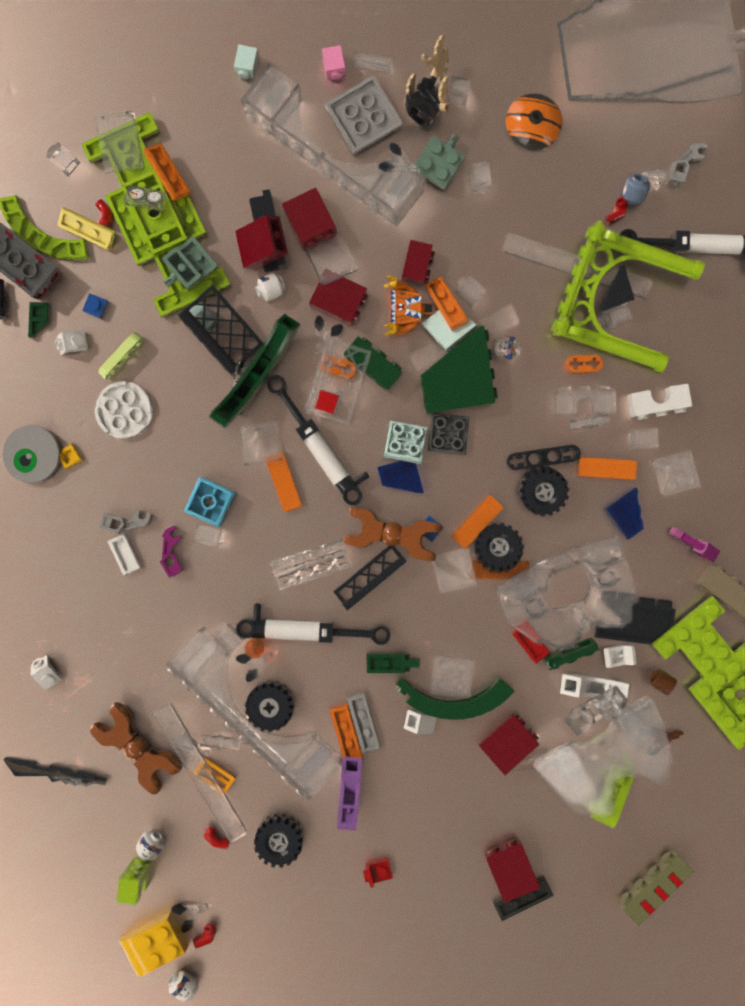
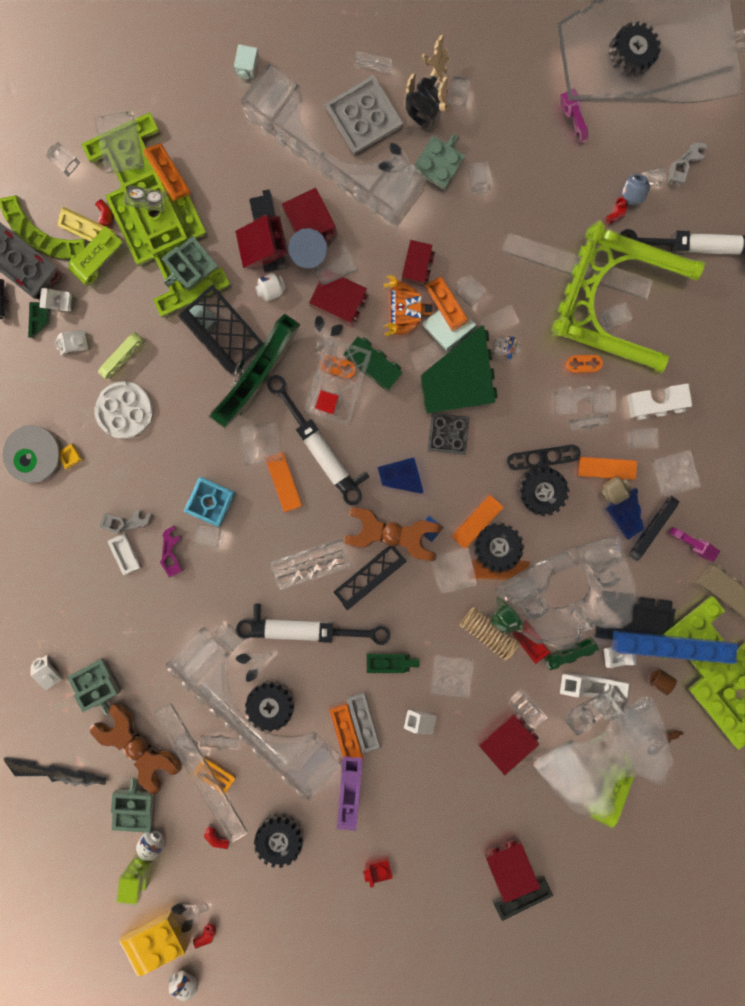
(55, 299): none -> white bracket
(93, 256): none -> lime door
(94, 686): none -> sand green plate
(95, 305): blue plate -> none
(132, 809): none -> sand green plate
(254, 648): clear orange piece -> none
(307, 248): none -> sand blue tile
(333, 62): bright pink brick -> none
(405, 442): light aqua tile -> none
(459, 709): dark green arch -> none
(505, 618): none -> dark green piece
(510, 648): none -> tan piece
(529, 132): orange dish -> none
(539, 721): none -> clear slope
(574, 109): none -> magenta piece
(616, 490): none -> dark tan head
(619, 291): black tile -> none
(626, 54): none -> black wheel
(653, 528): none -> black beam
(655, 887): olive brick -> none
(674, 647): none -> blue brick

